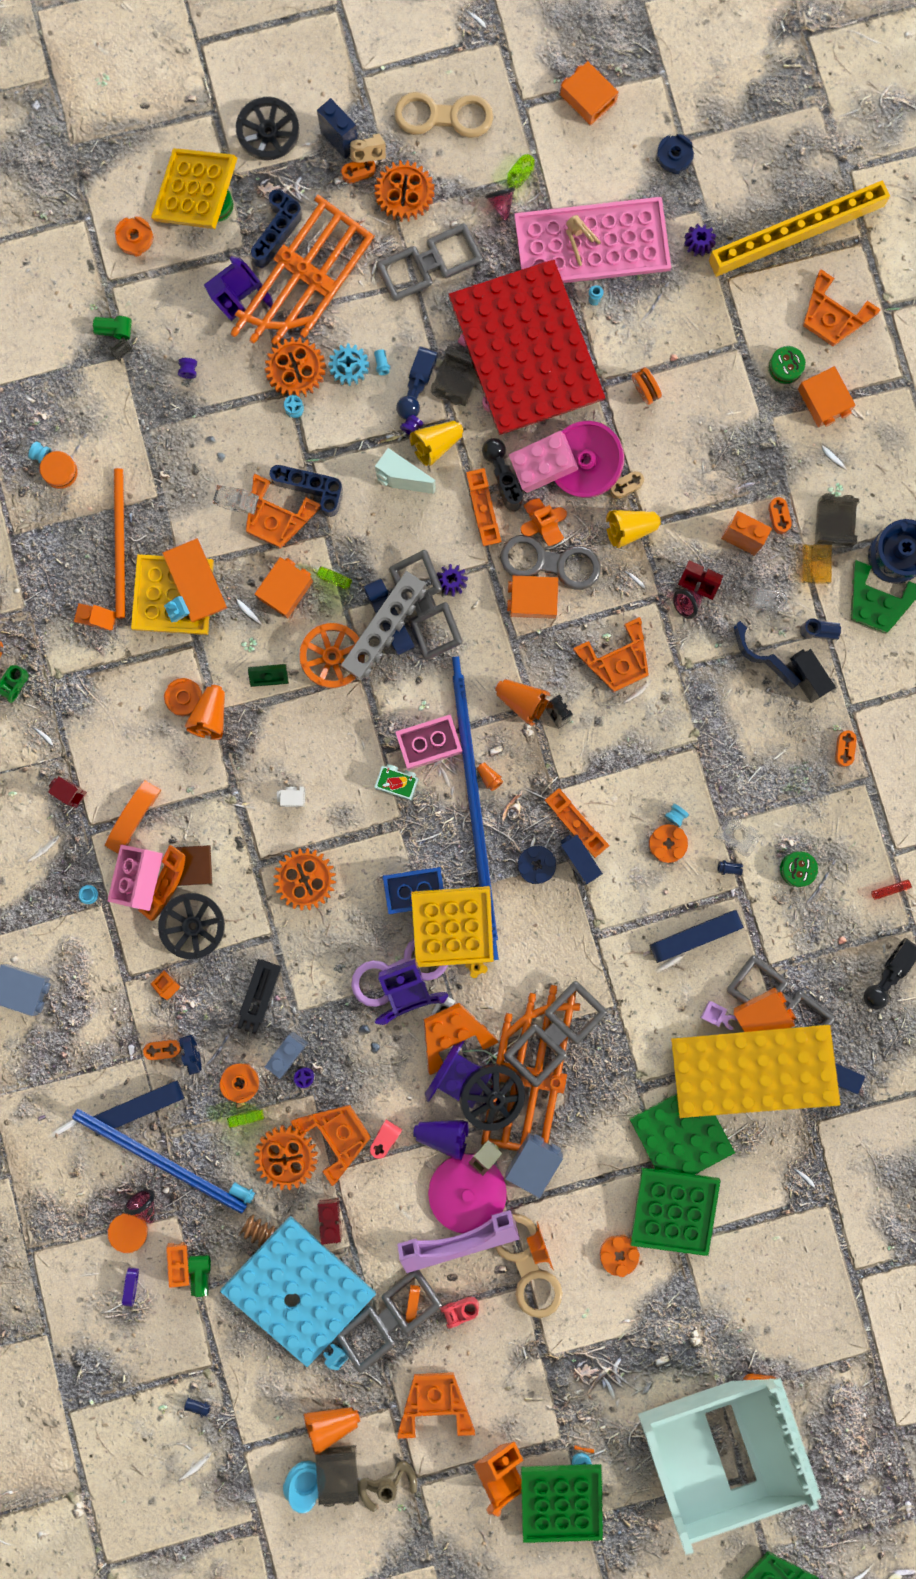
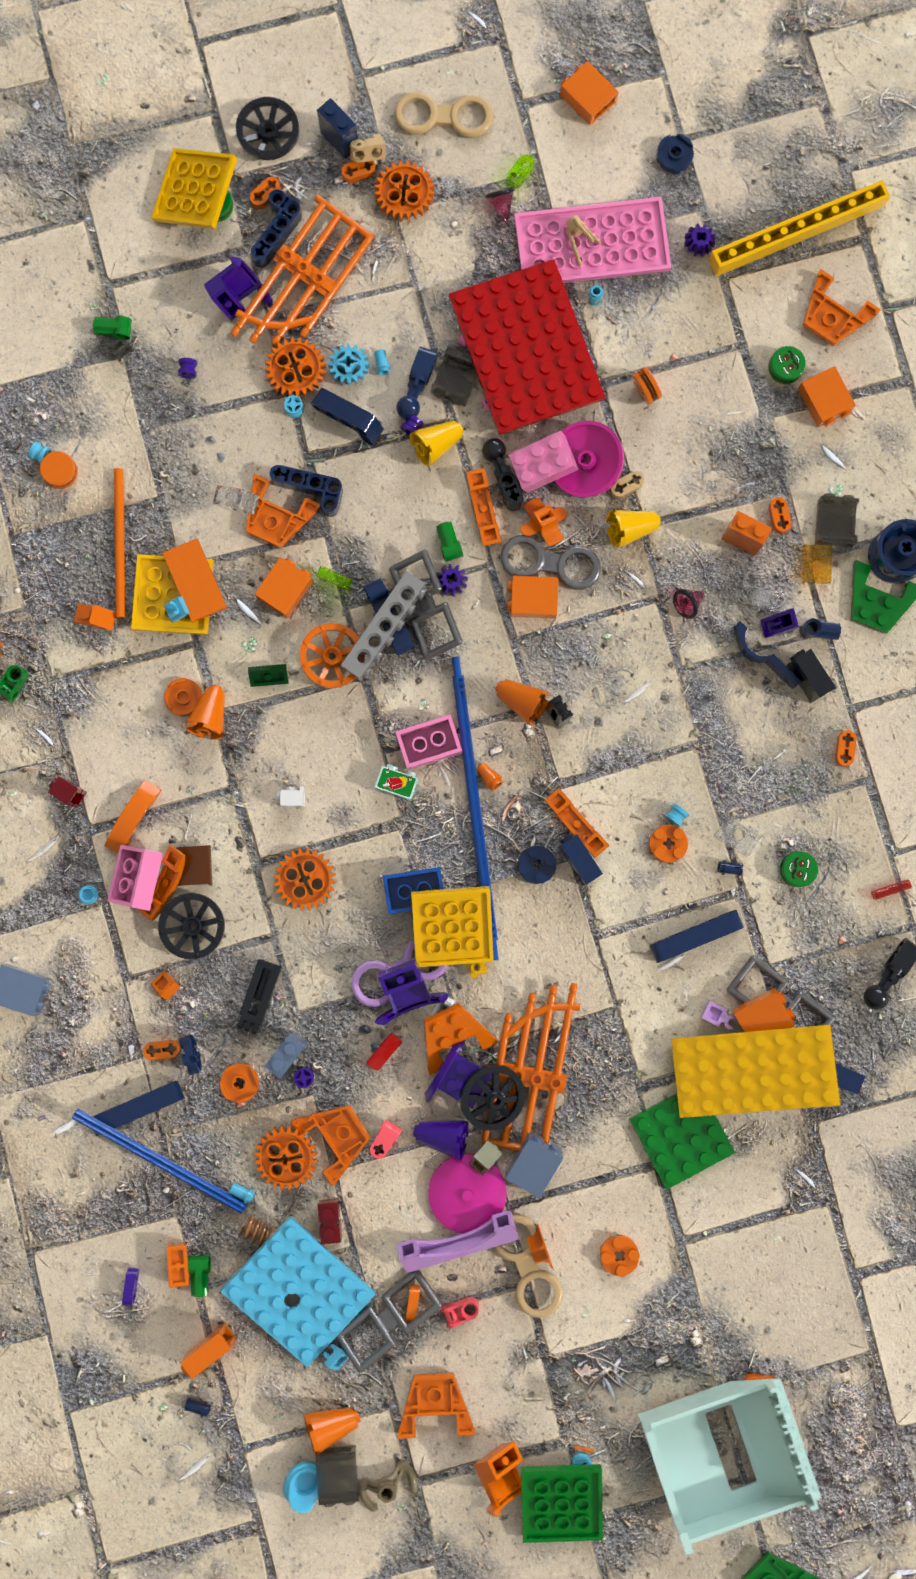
(127, 1233): orange tile -> none
(141, 243): orange plate -> none
(141, 1206): hat -> none
(207, 1351): none -> orange brick
(245, 1118): clear neon green beam -> none
(263, 191): none -> orange beam
(348, 414): none -> dark blue beam
(384, 1051): none -> red slope
(401, 474): light aqua slope -> none
(429, 262): flat silver bar -> none
(450, 546): none -> green piece
(555, 1033): flat silver bar -> none
(622, 665): orange wing -> none
(675, 1211): green plate -> none
(709, 580): dark red piece -> none
(779, 623): none -> dark purple slope

